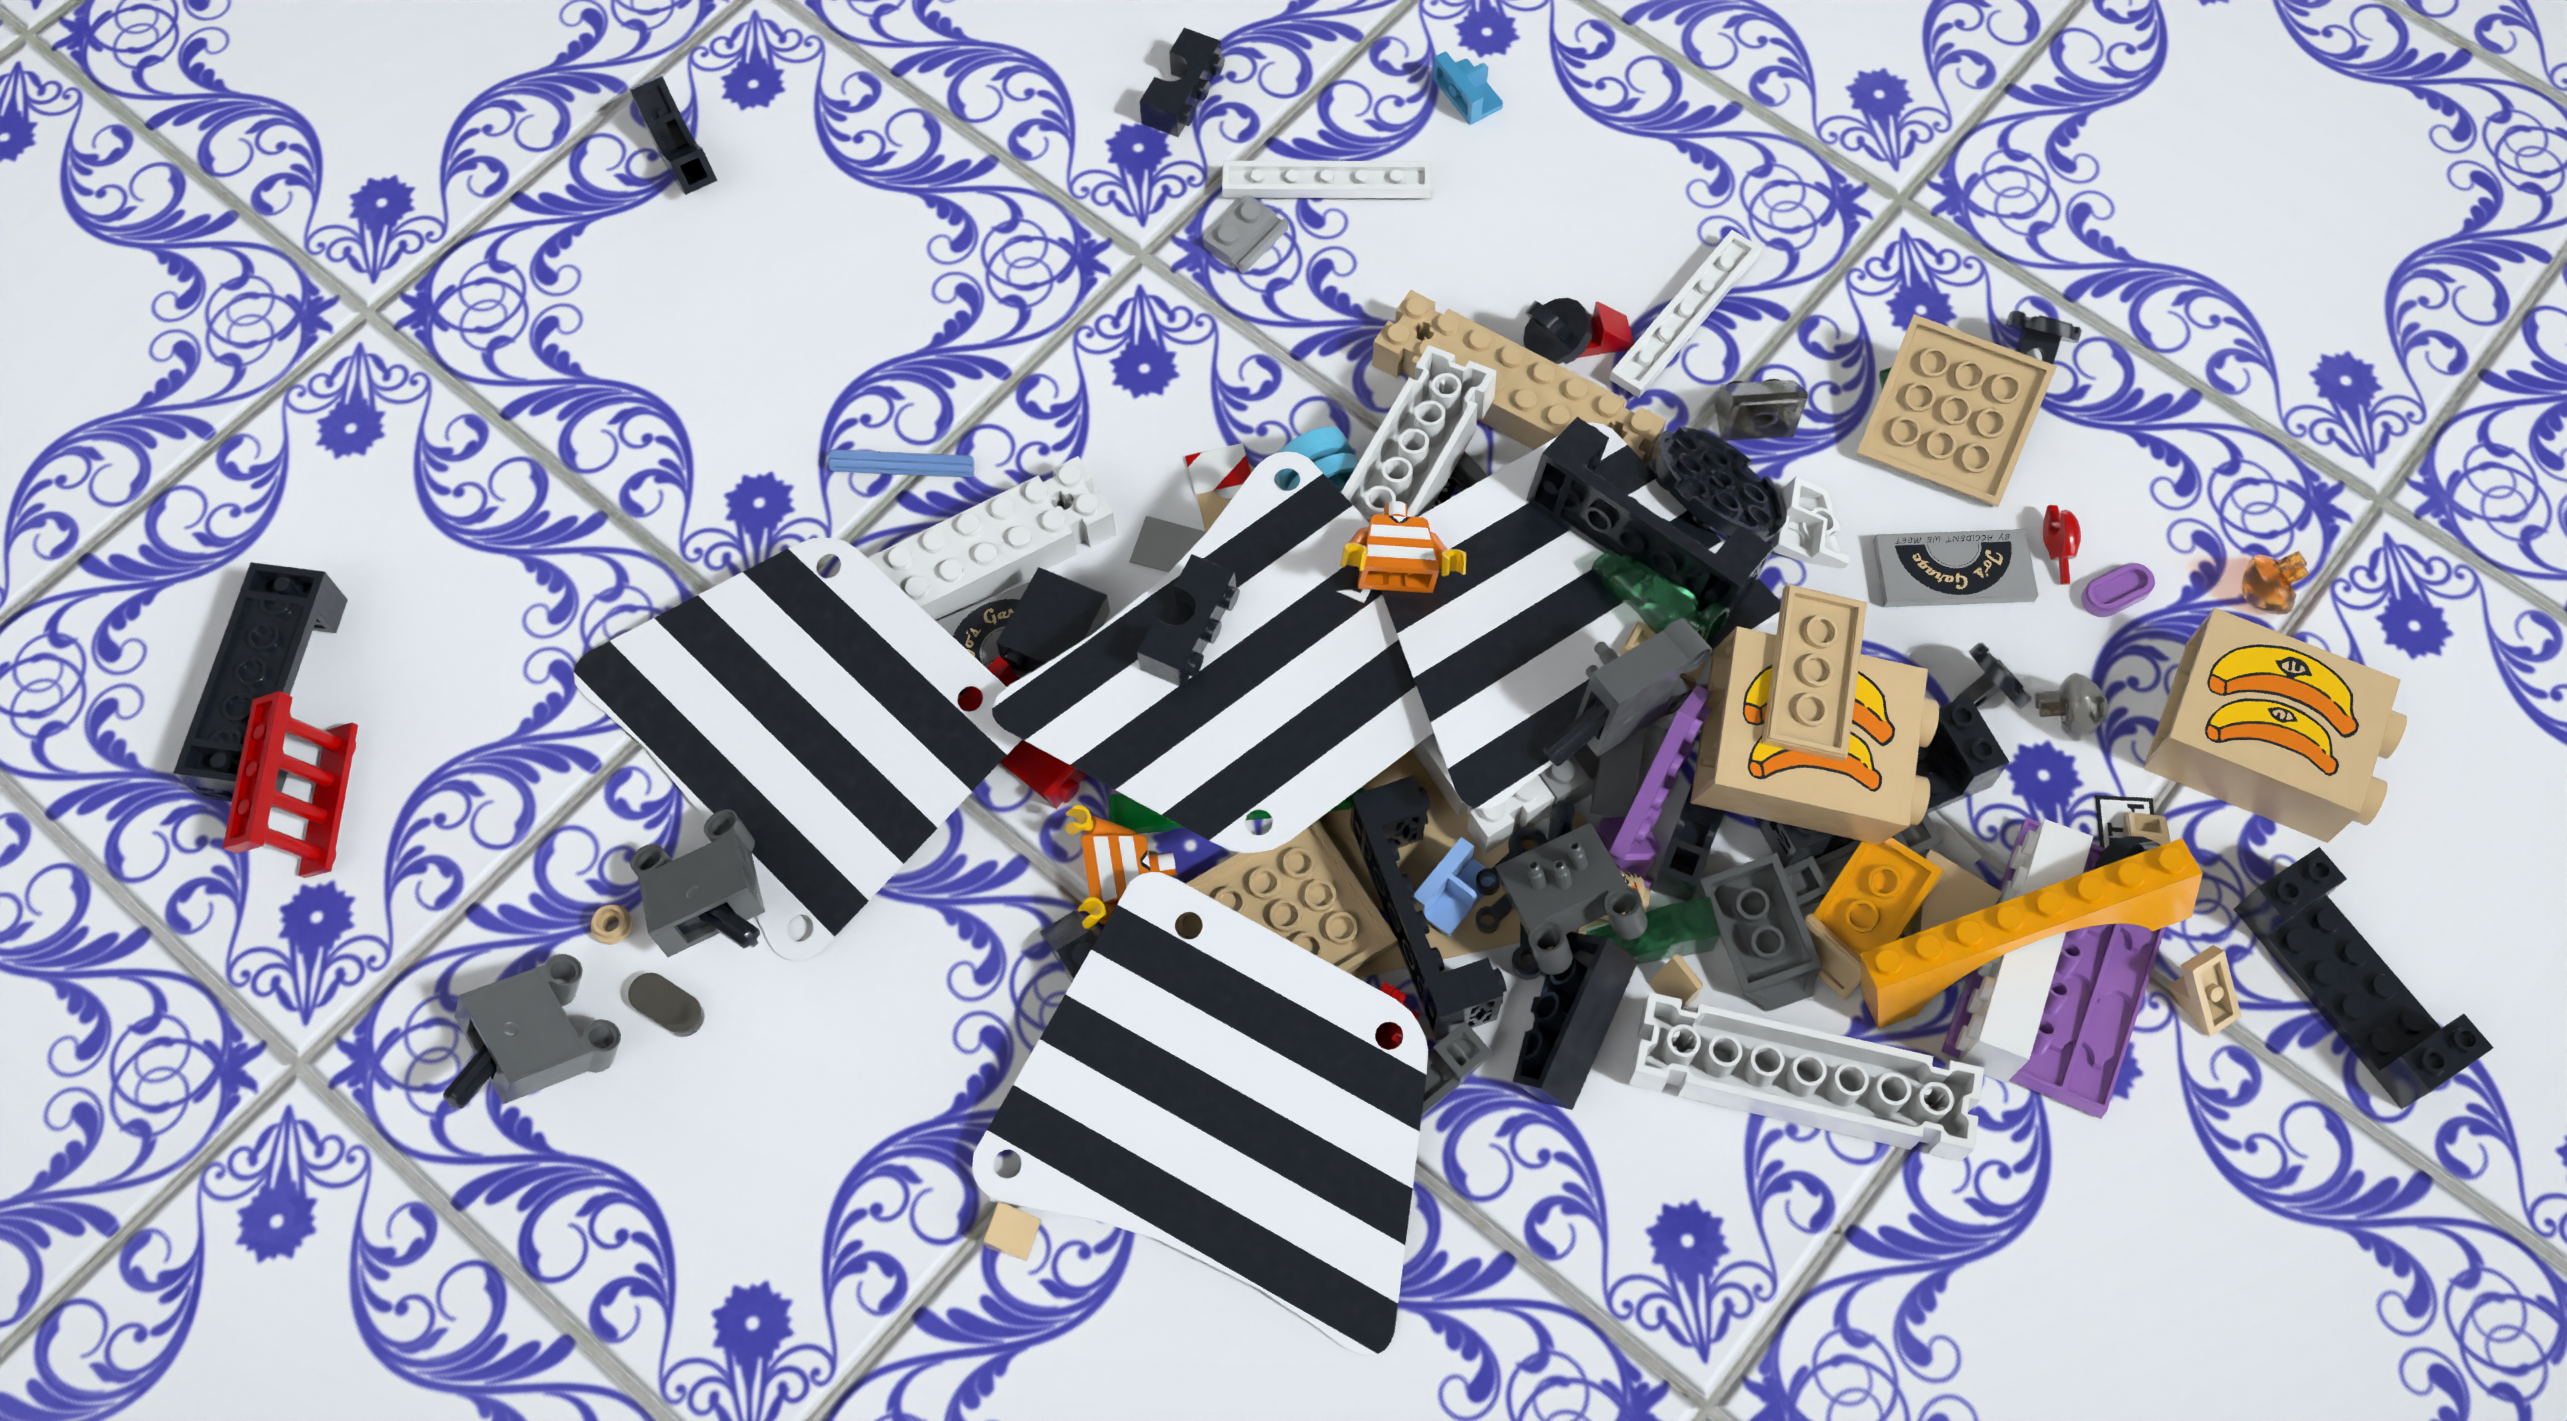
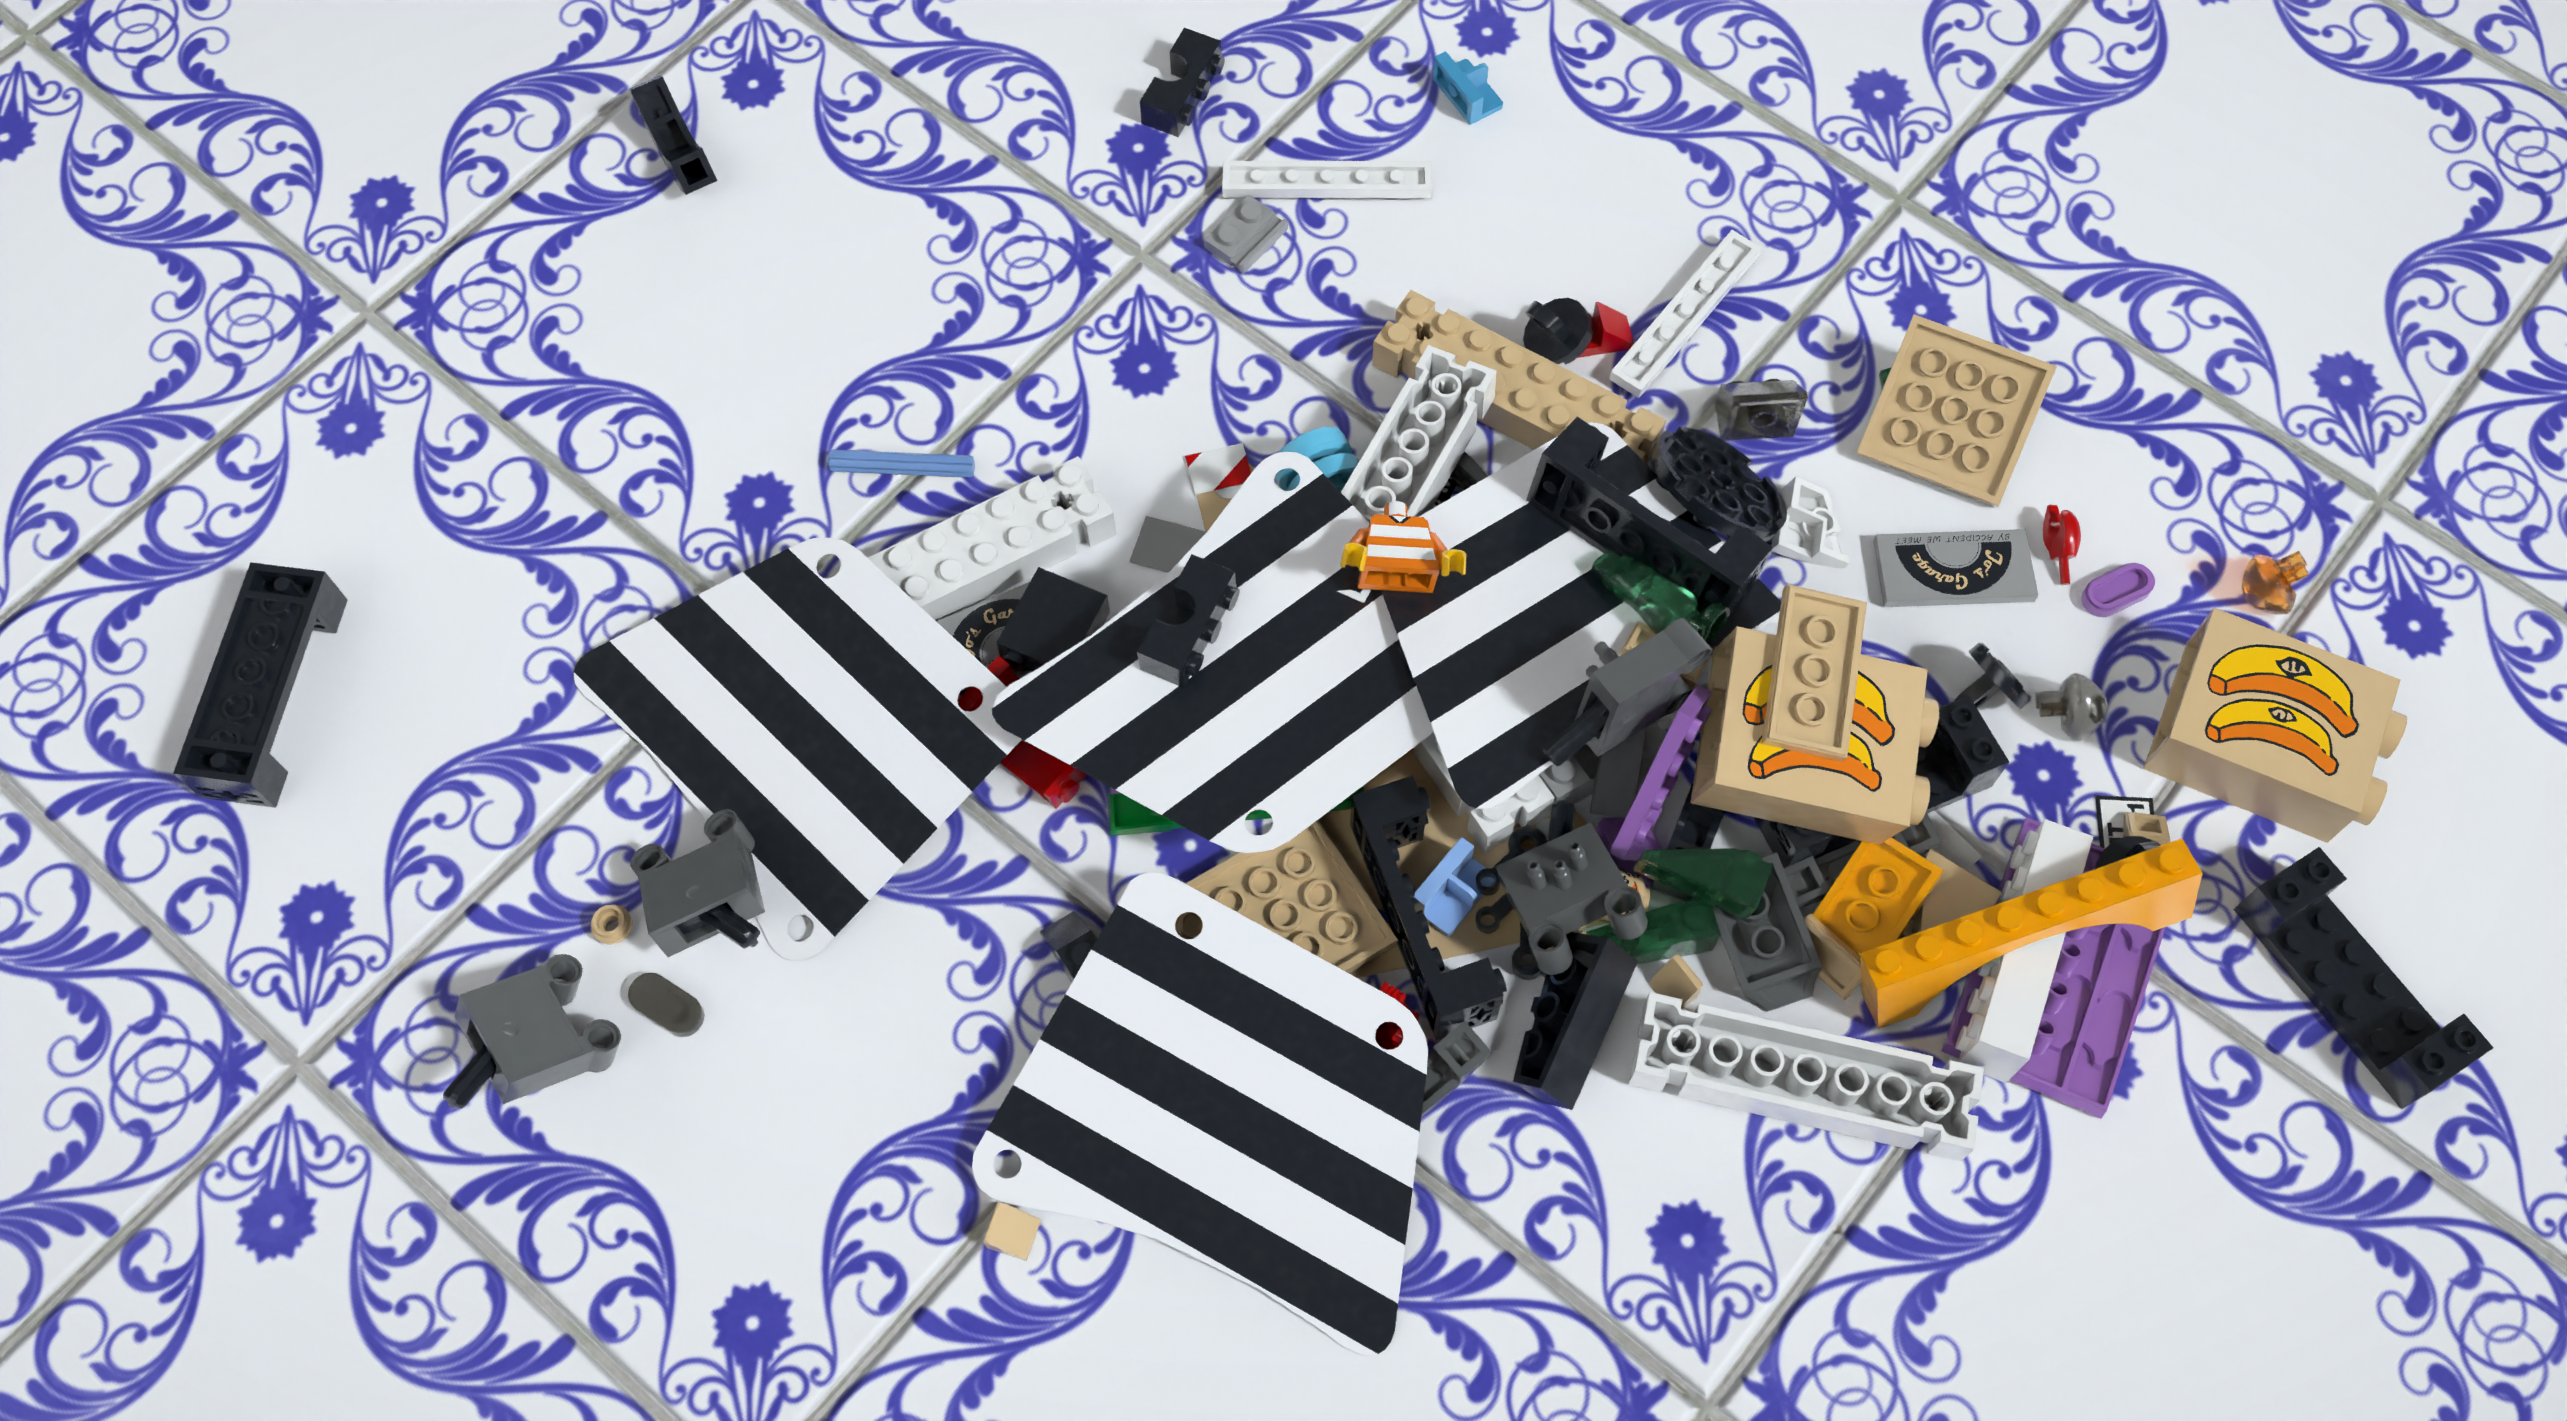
(257, 779): red fence -> none
(1112, 860): torso -> none
(1719, 877): none -> clear green slope
(2042, 334): black tile -> none
(2207, 991): tan slope -> none

